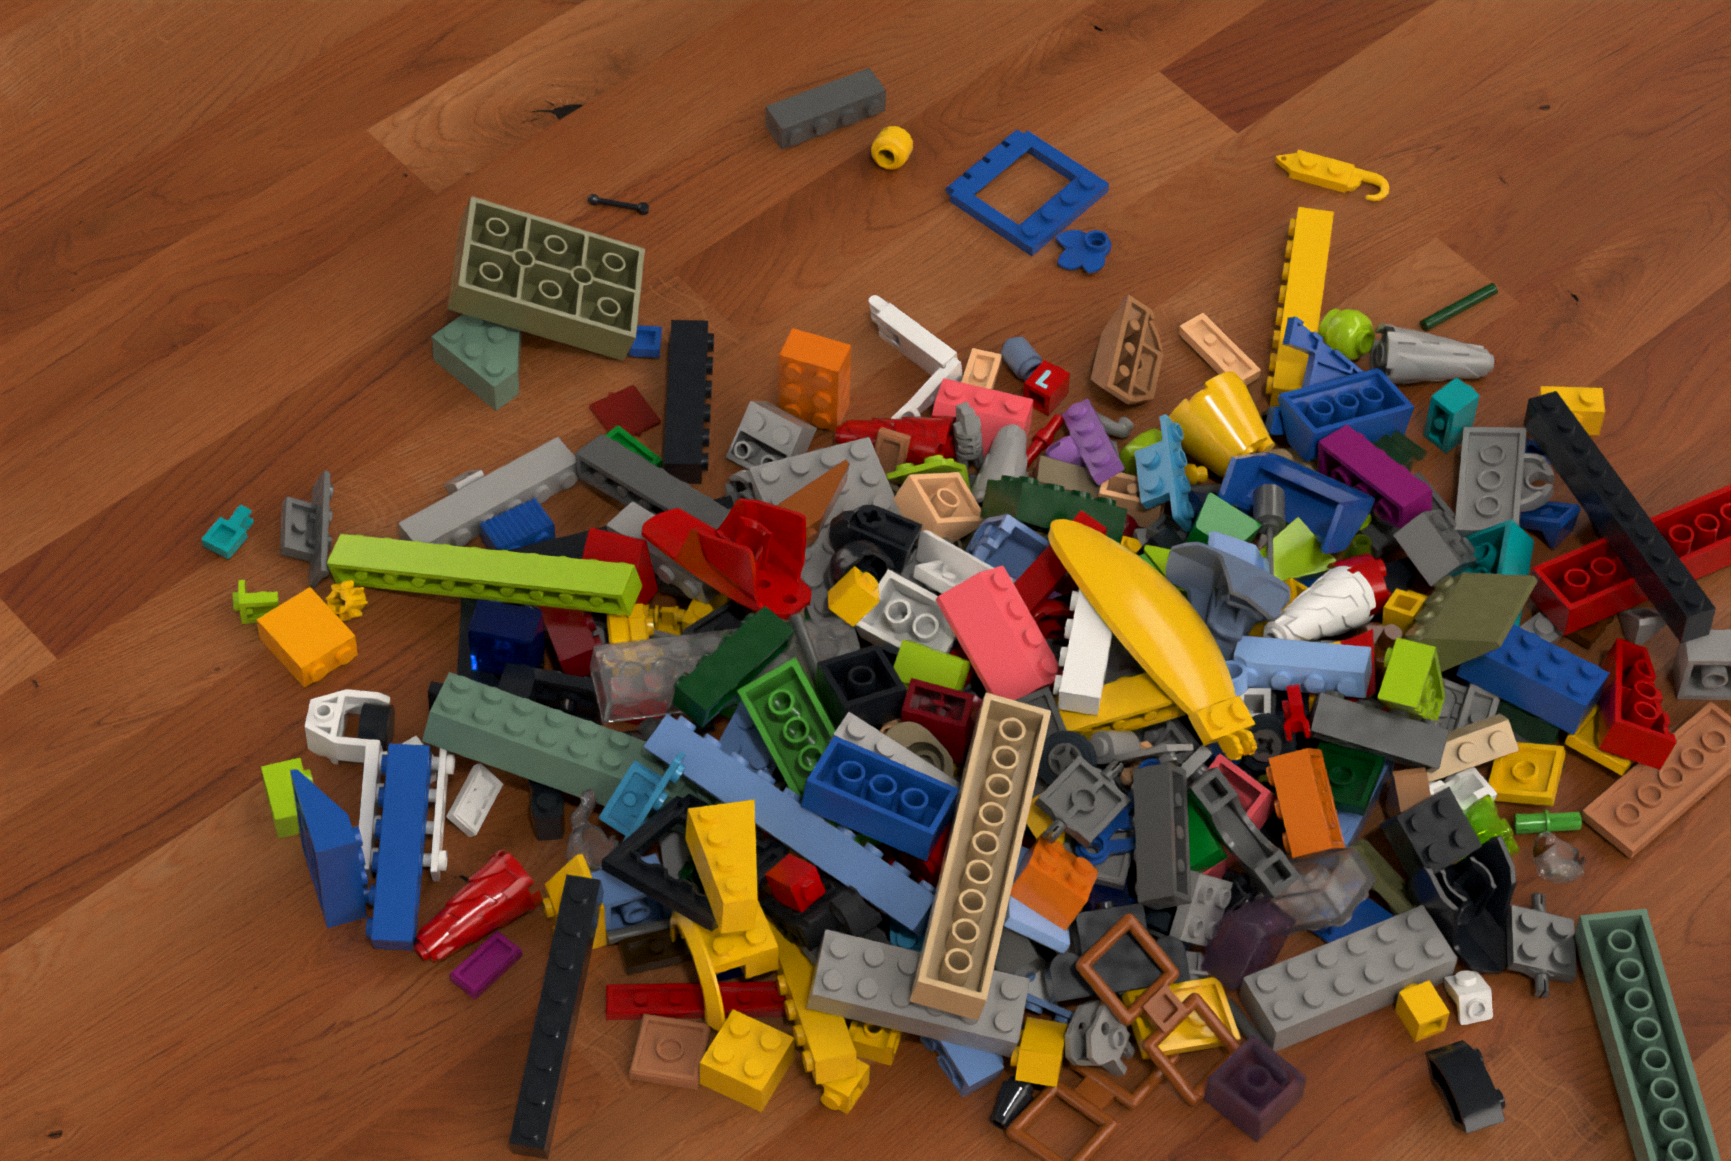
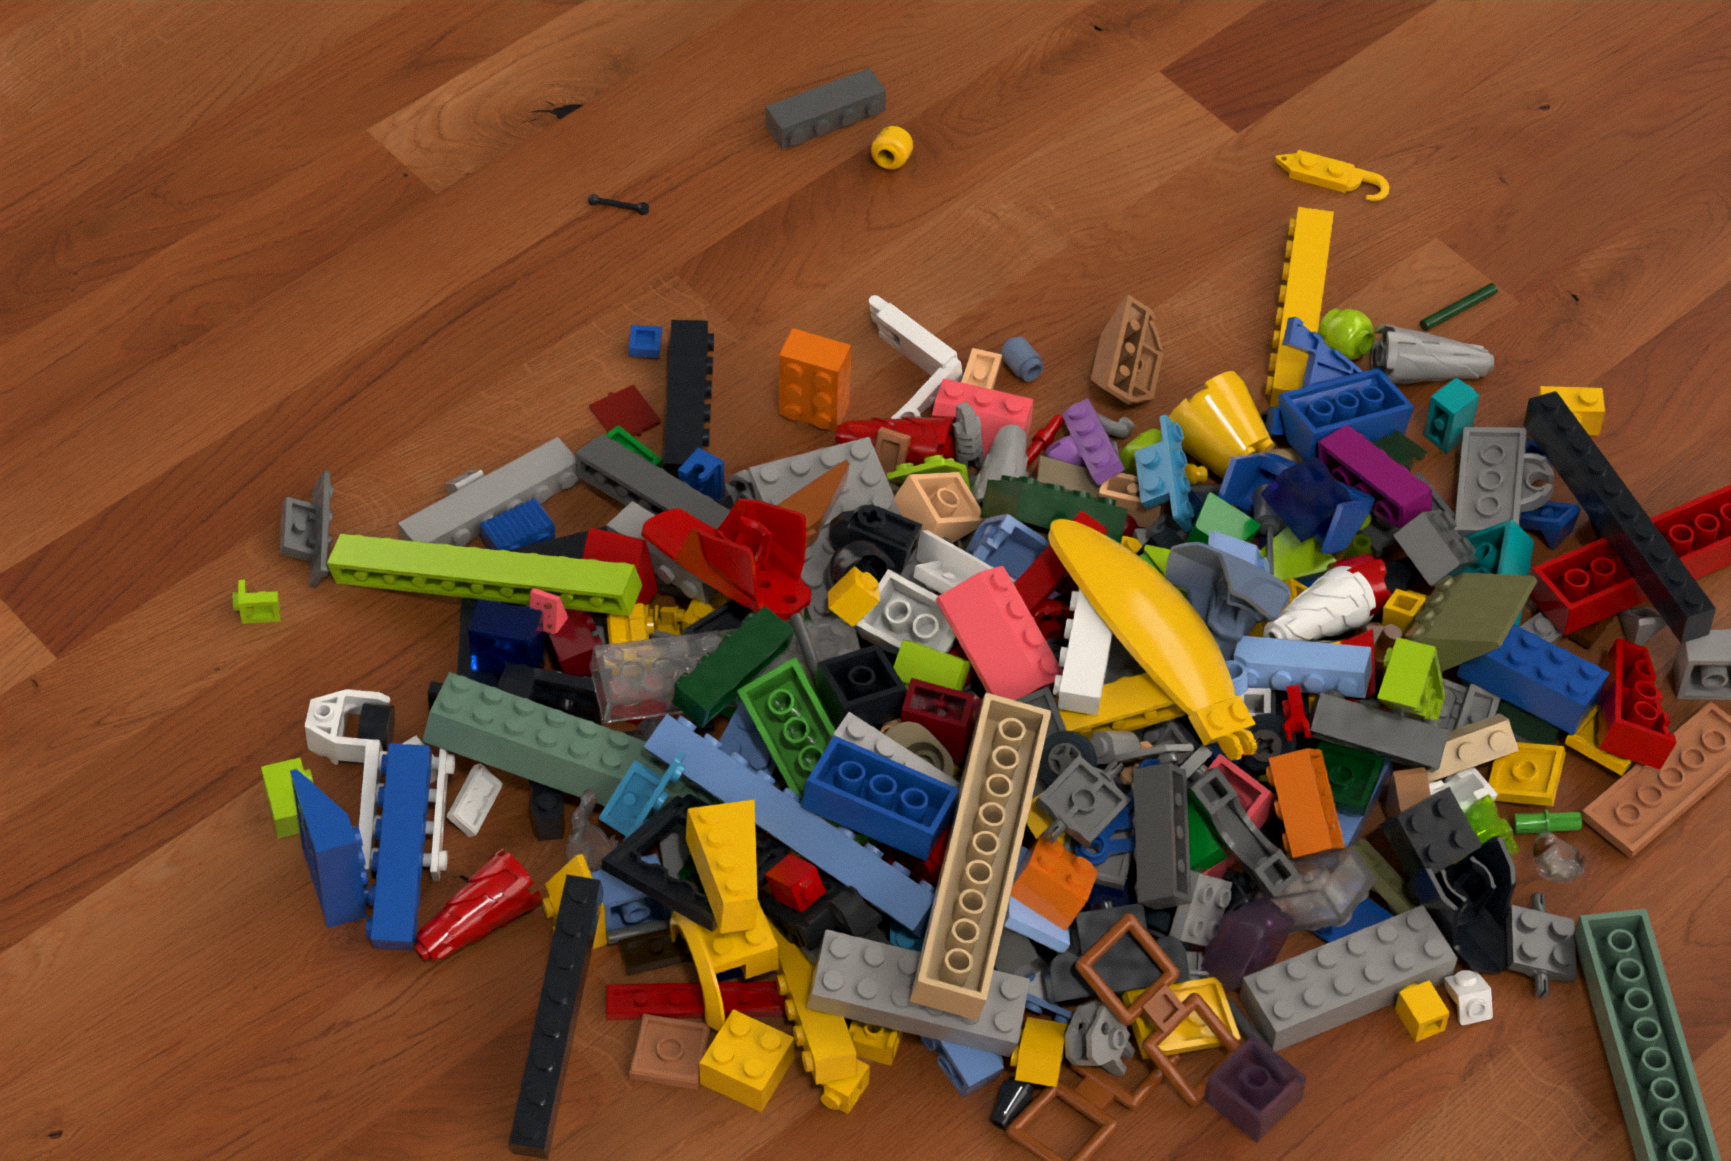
(228, 535): teal plate -> none
(307, 637): light orange brick -> none
(346, 600): yellow gear -> none
(481, 357): sand green brick -> none
(485, 965): magenta tile -> none
(547, 278): olive brick -> none
(552, 607): none -> coral slope
(704, 473): none -> blue hinge
(769, 435): light grey slope -> none
(1047, 387): red brick -> none
(1051, 217): blue hinge -> none
(1083, 250): blue plate -> none
(1218, 348): light nougat plate -> none
(1306, 497): none -> clear blue brick
(1465, 1086): black brick -> none

